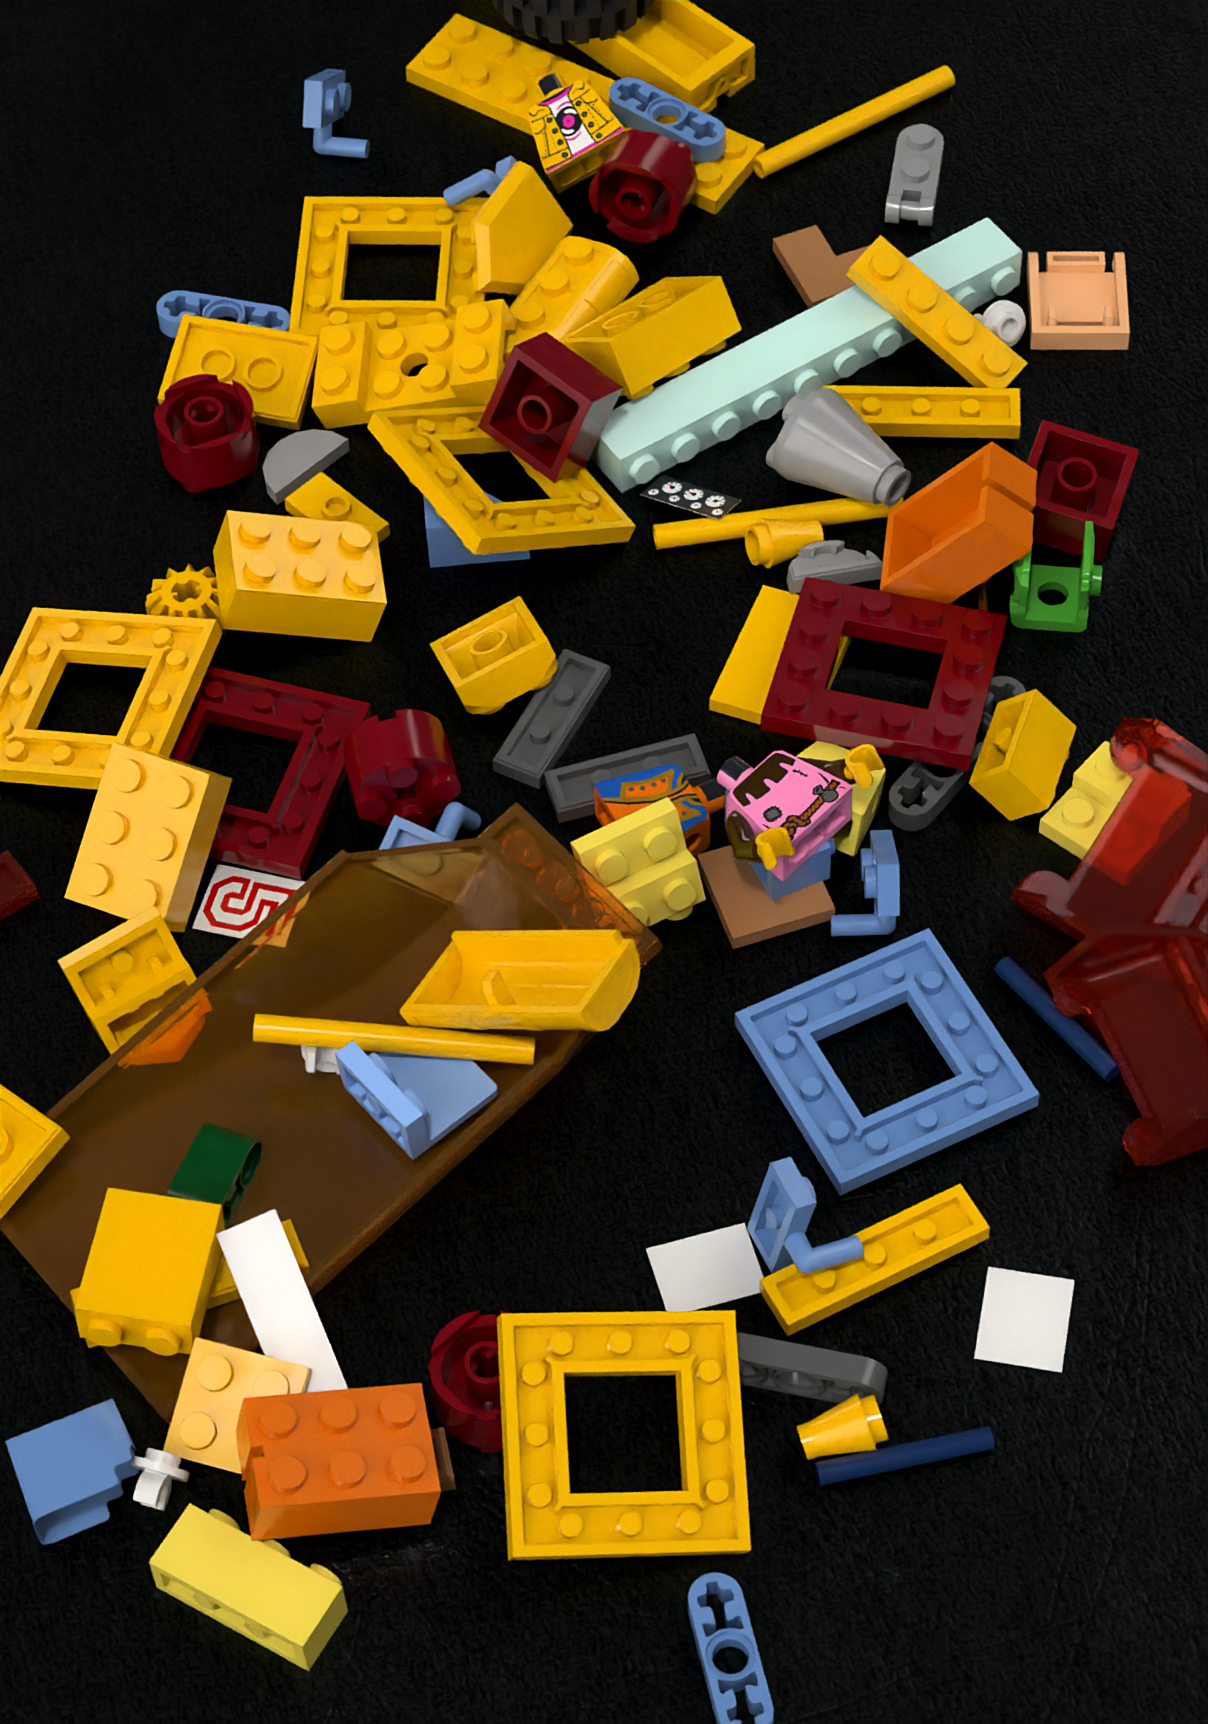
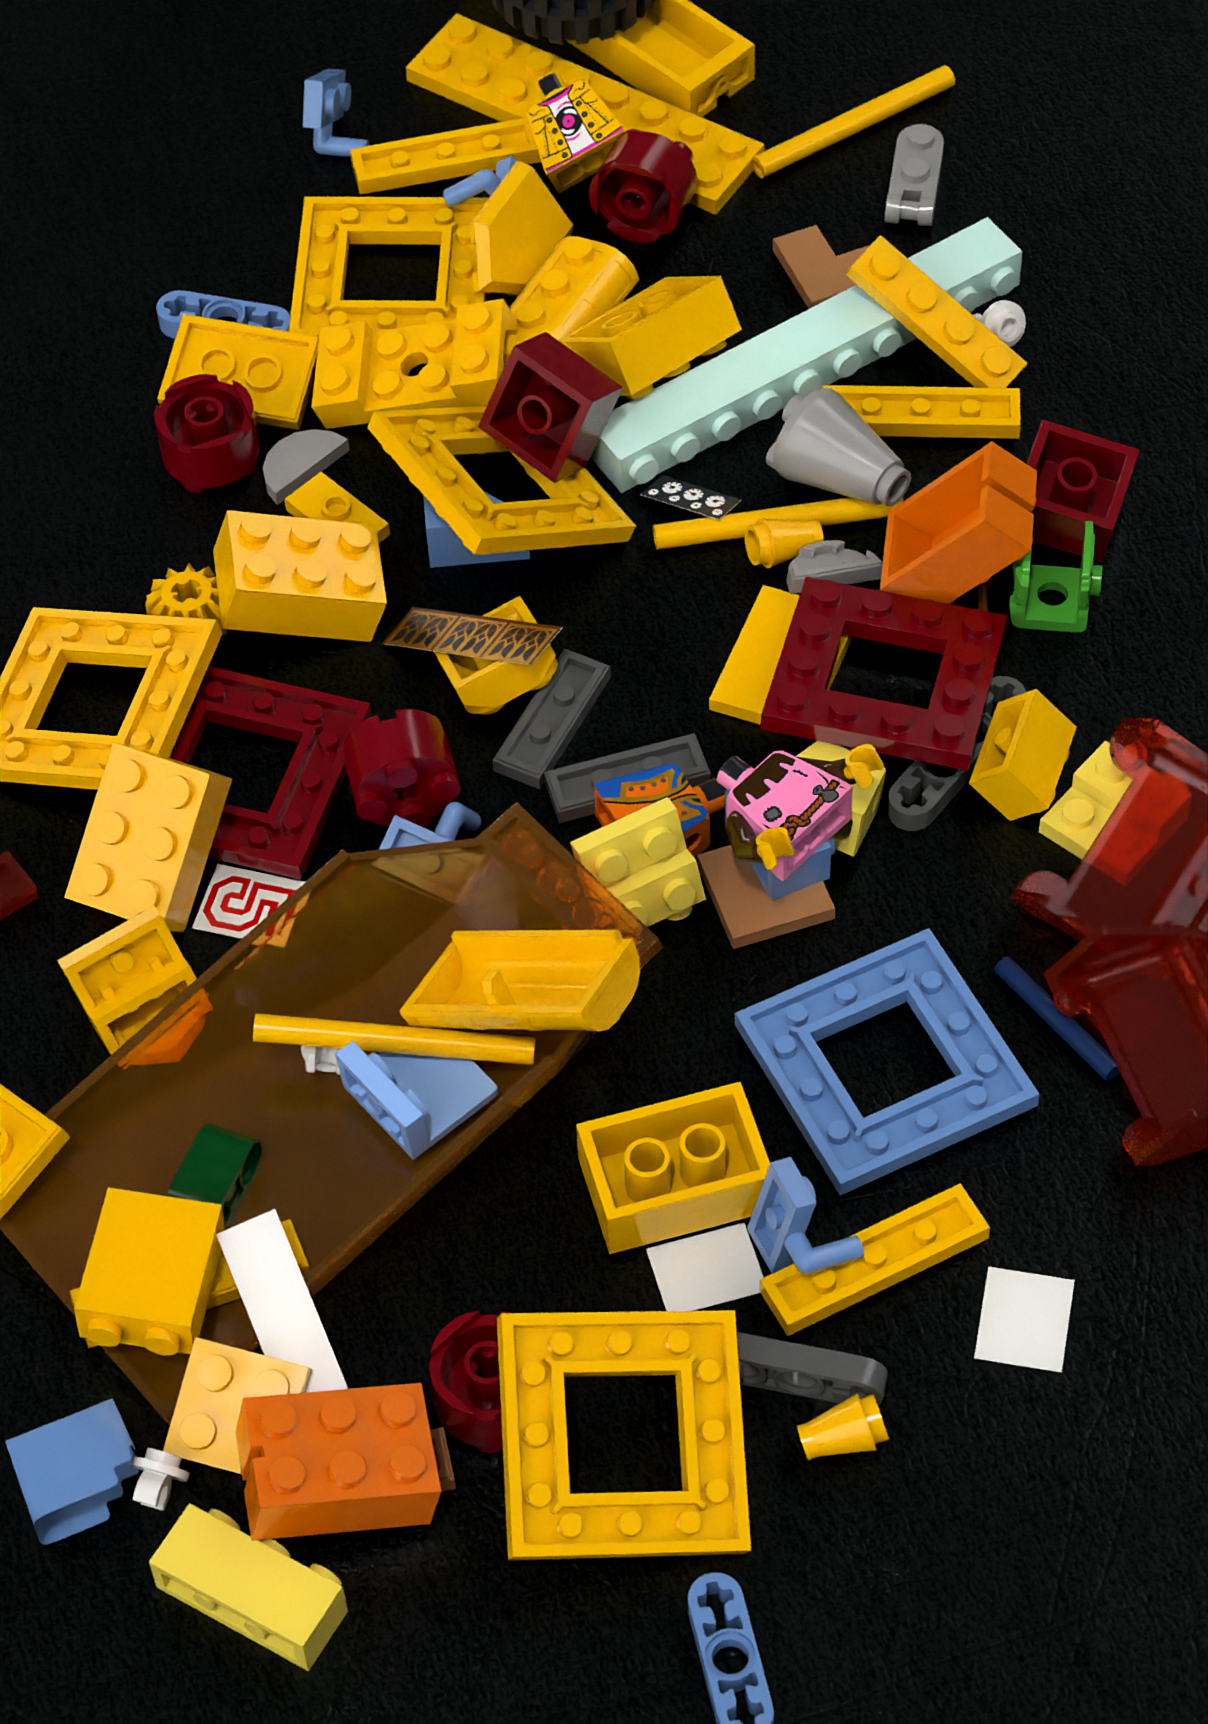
(442, 155): none -> yellow plate
(472, 635): none -> sticker
(640, 104): medium blue beam -> none
(673, 1166): none -> yellow brick
(881, 881): medium blue plate -> none
(904, 1455): dark blue bar -> none
(1077, 302): light nougat container -> none

